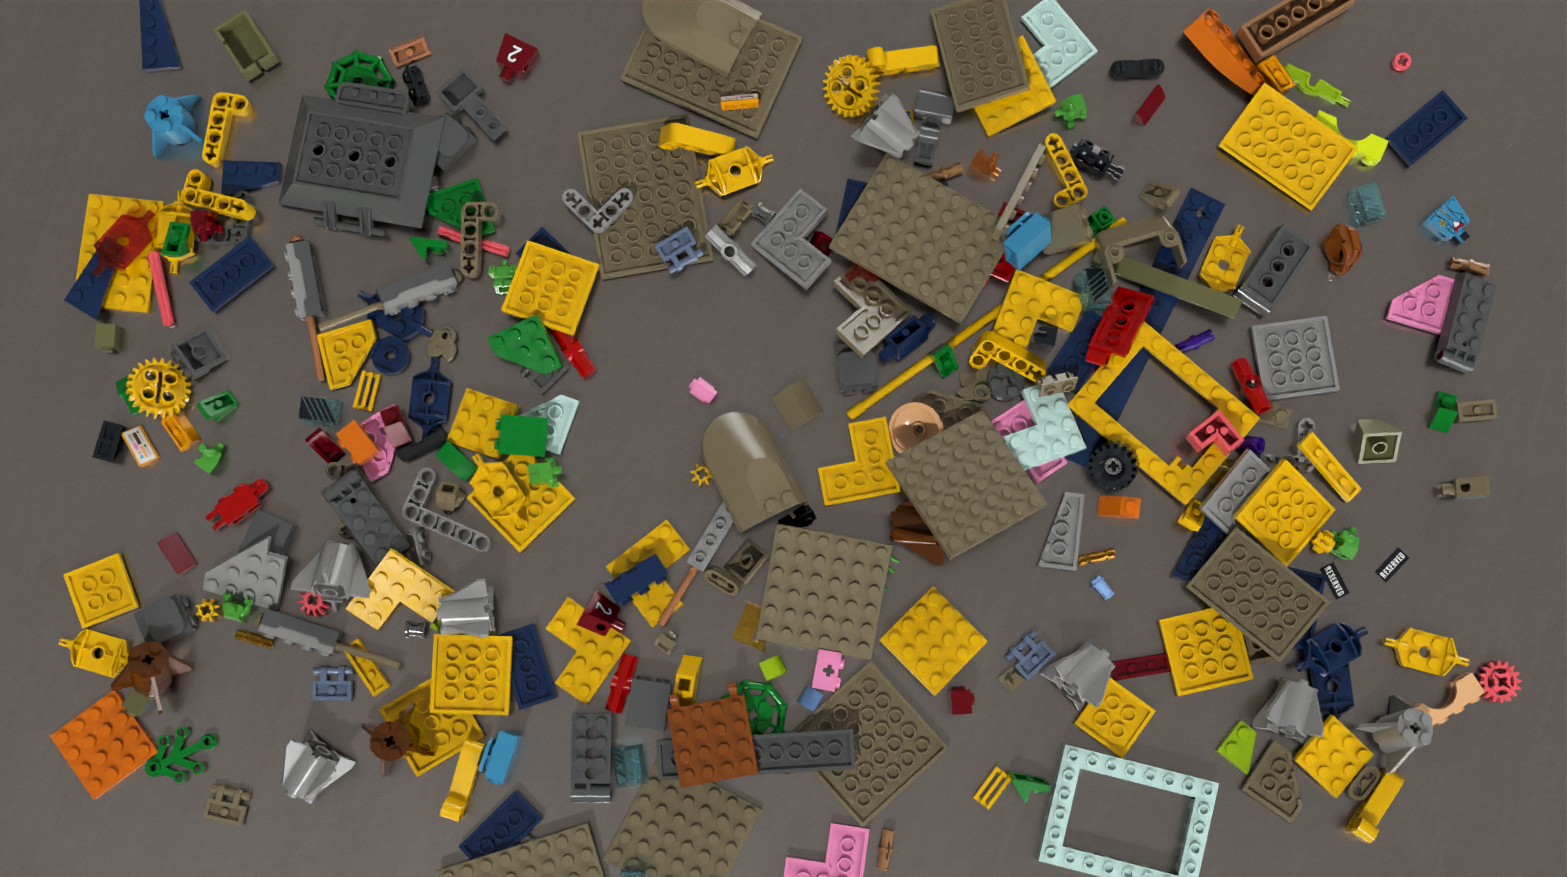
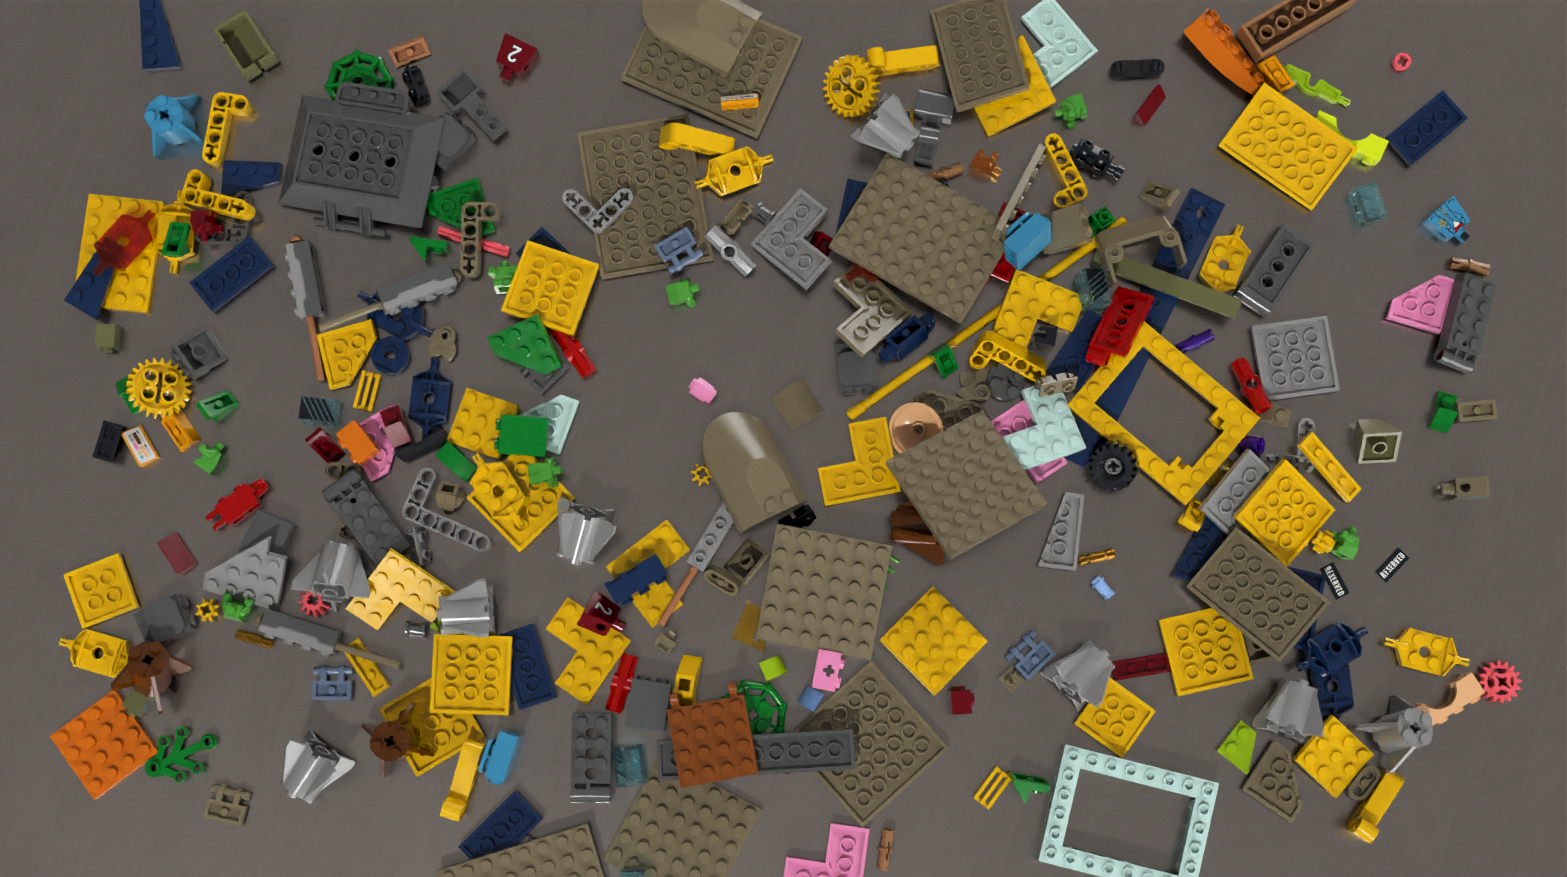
(160, 288): coral axle -> none
(582, 531): none -> light grey brick
(682, 292): none -> bright green piece
(1119, 507): orange slope -> none
(1216, 430): coral brick -> none
(1343, 240): dark orange helmet -> none

